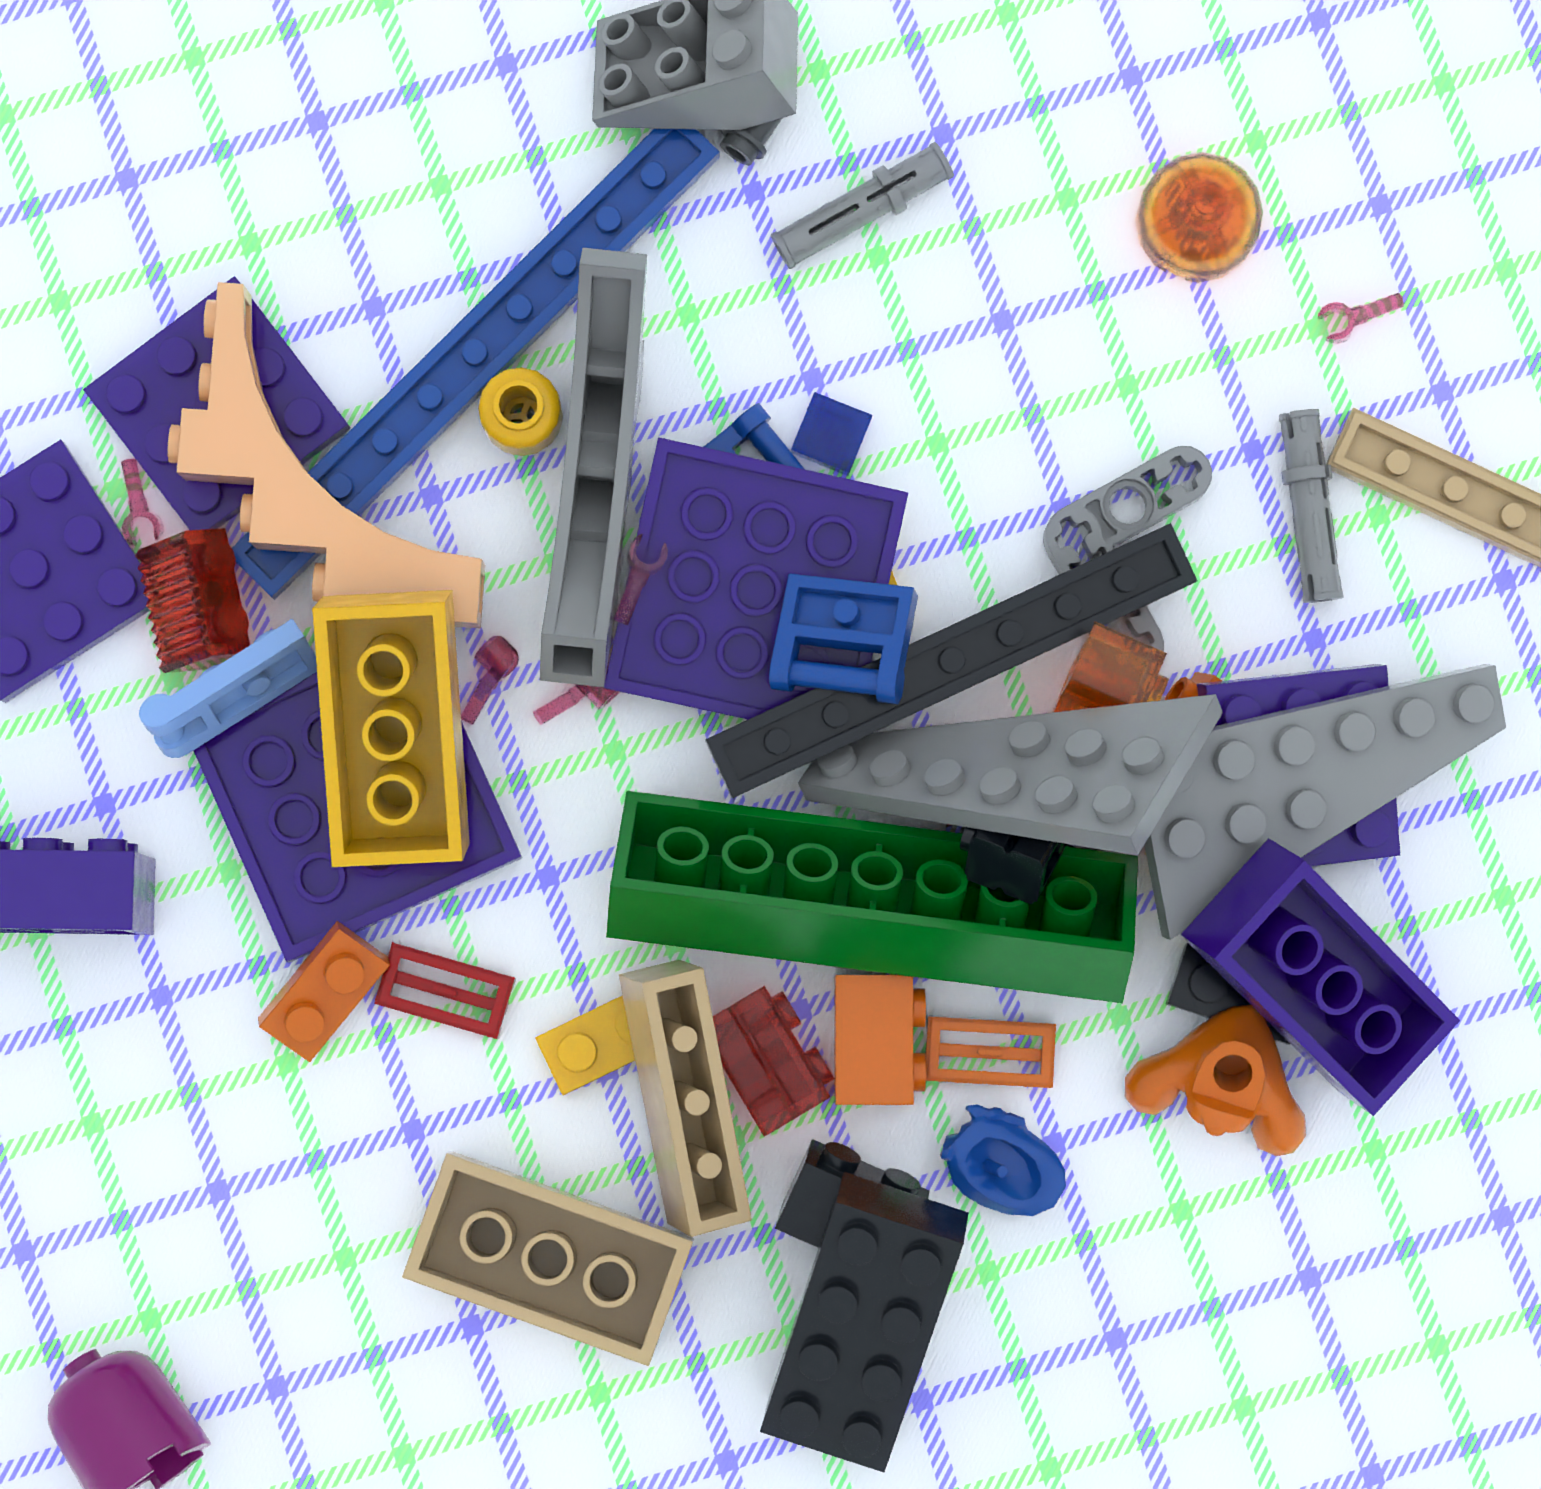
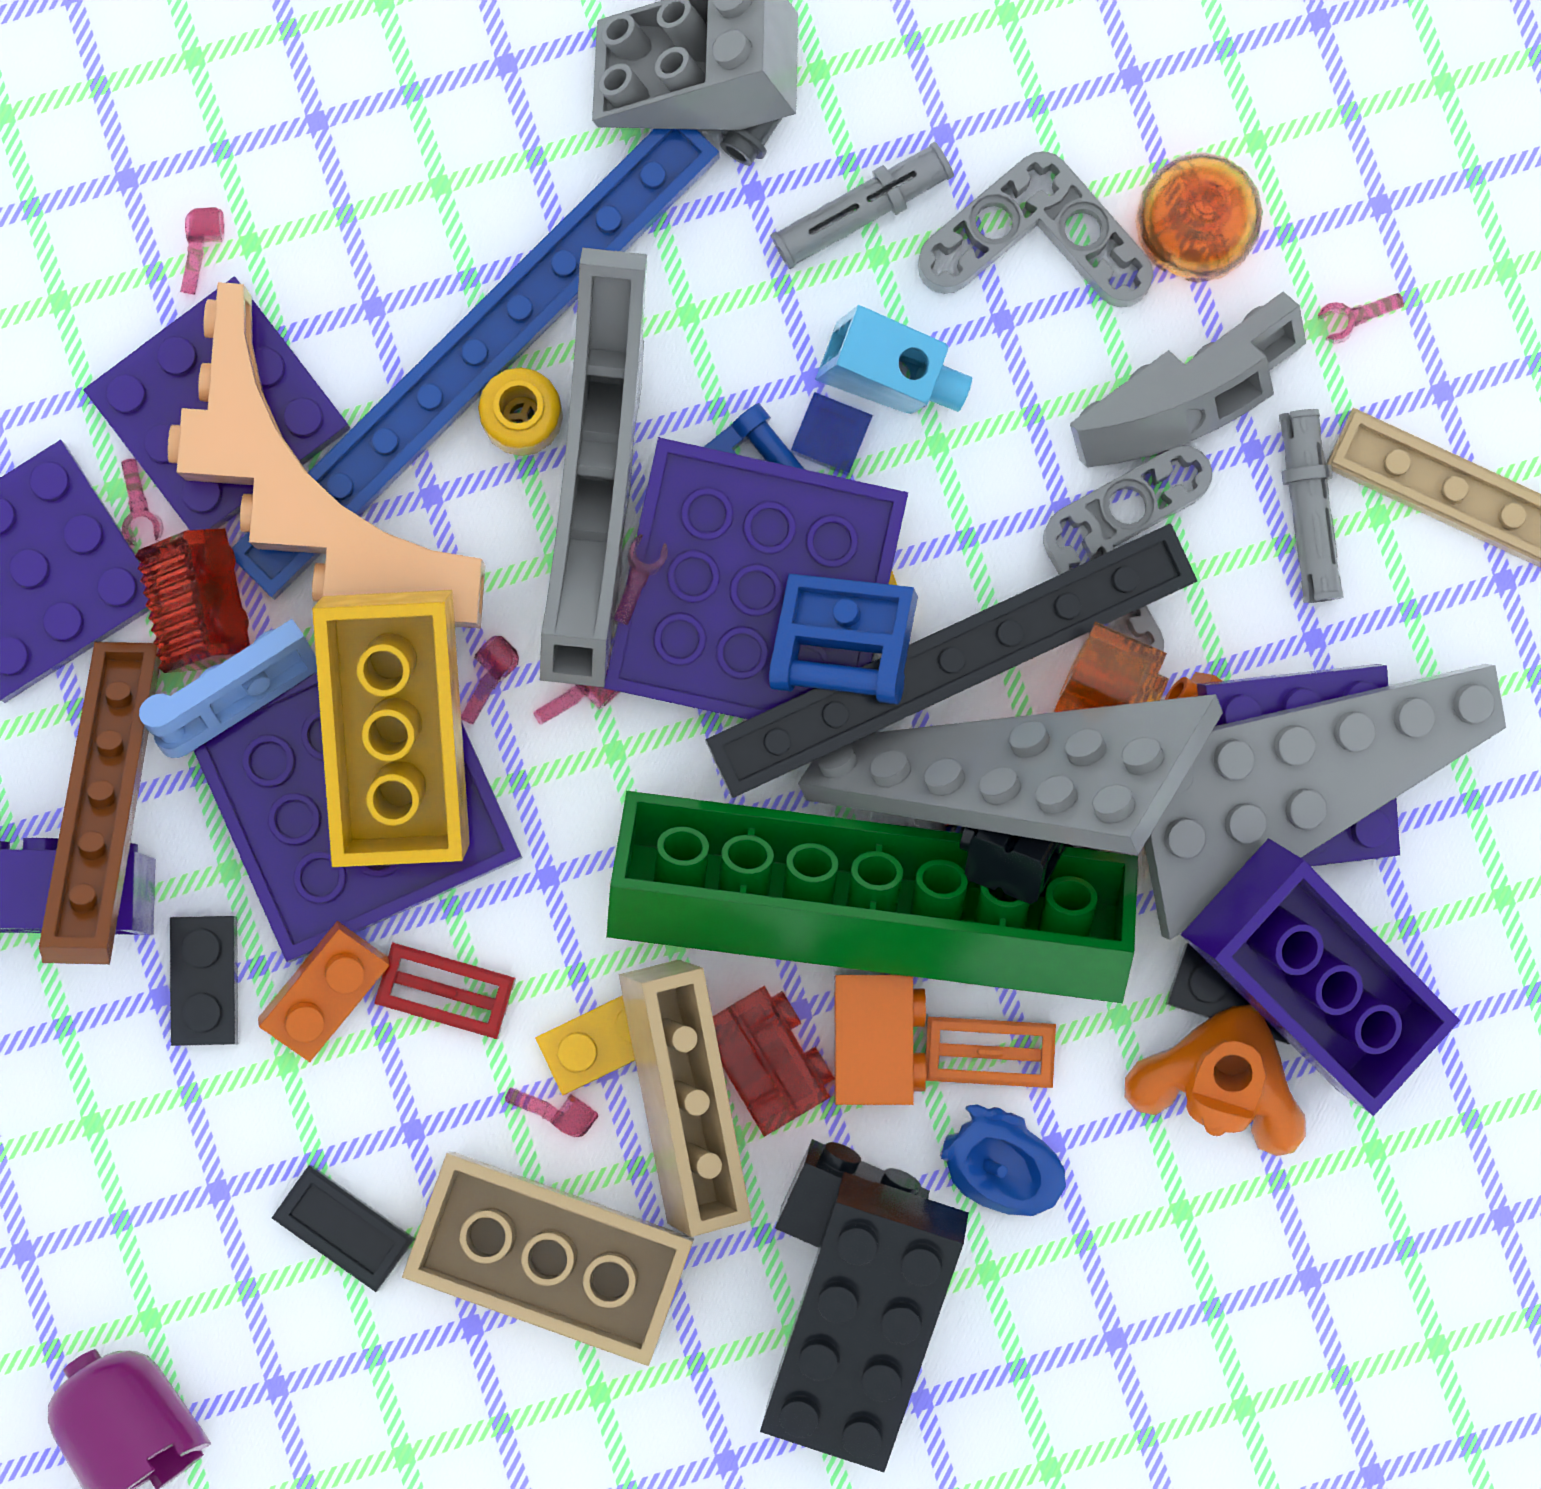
(99, 806): none -> dark orange plate
(200, 227): none -> clear pink hand
(204, 980): none -> black plate
(343, 1228): none -> black tile
(572, 1118): none -> clear pink hand
(866, 359): none -> medium azure torso
(1050, 215): none -> light grey beam
(1179, 402): none -> light grey slope

